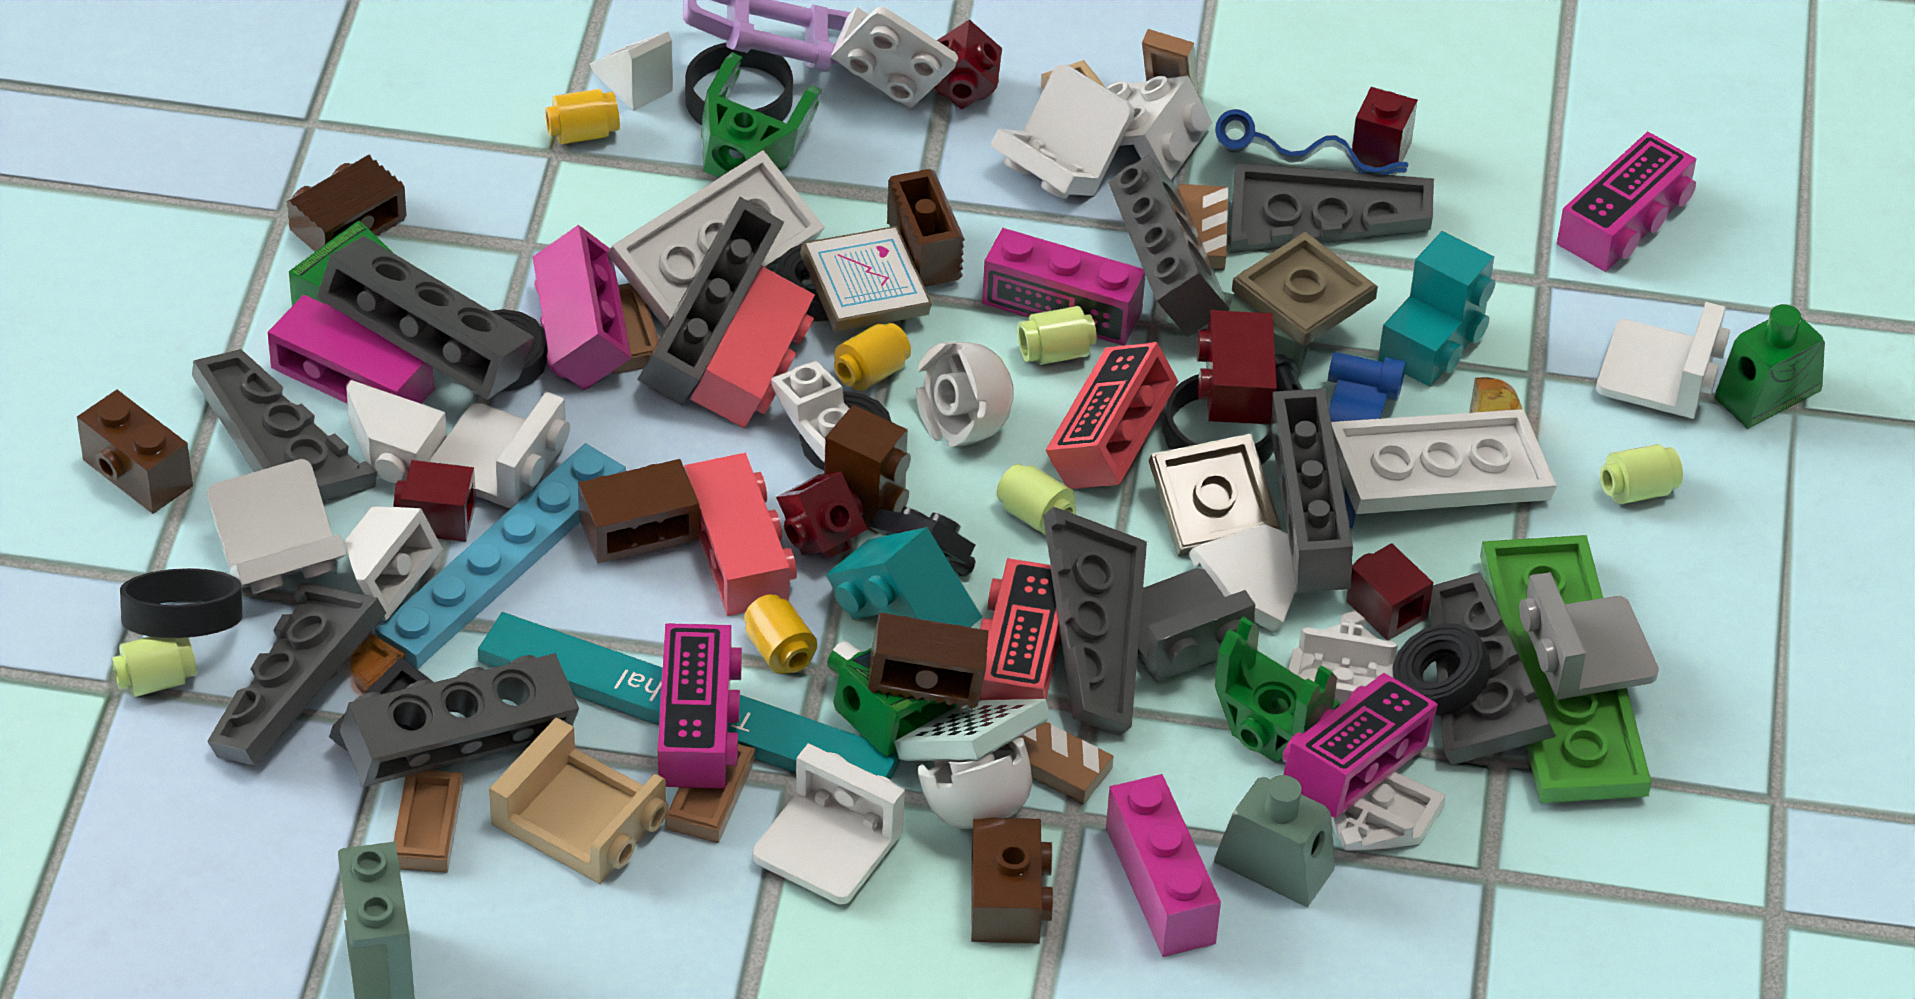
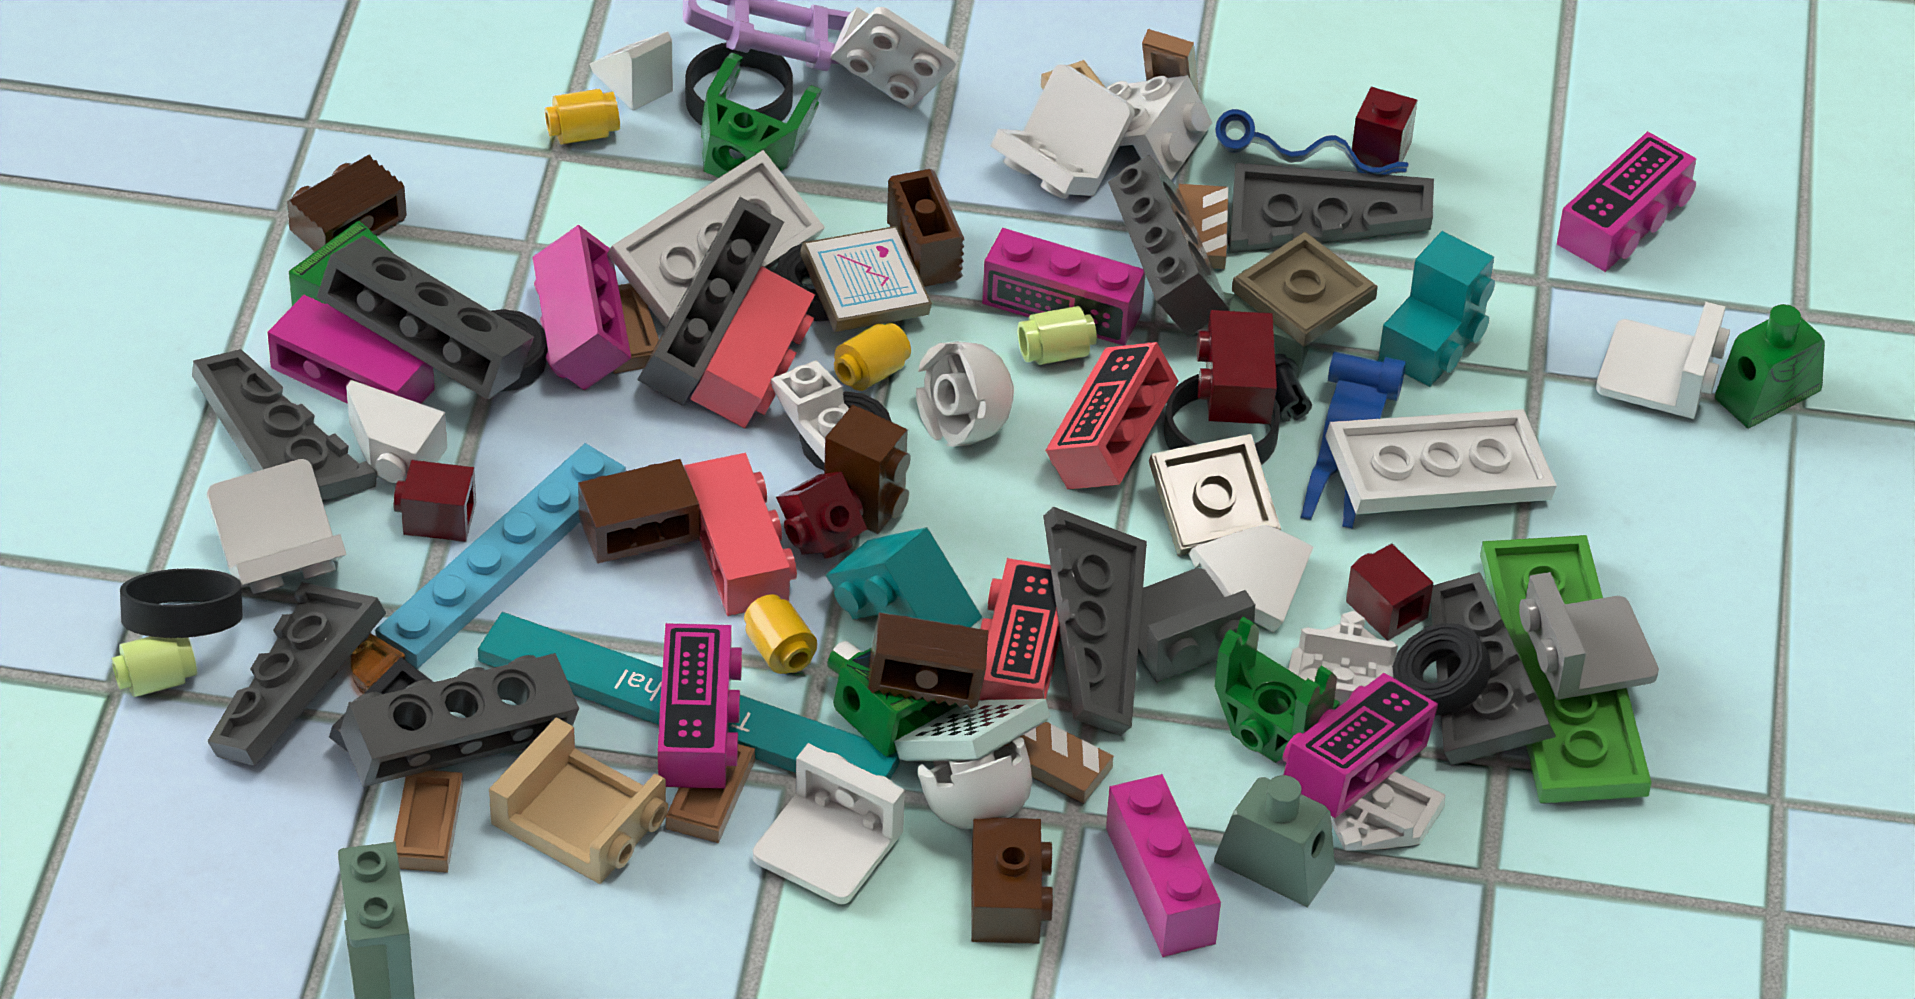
(135, 451): reddish brown brick -> none
(391, 553): white slope -> none
(505, 448): white bracket -> none
(943, 529): black plate -> none
(977, 65): dark red brick -> none
(1032, 493): yellowish green brick -> none
(1311, 490): dark grey brick -> none
(1493, 395): clear orange tile -> none
(1641, 473): yellowish green brick -> none

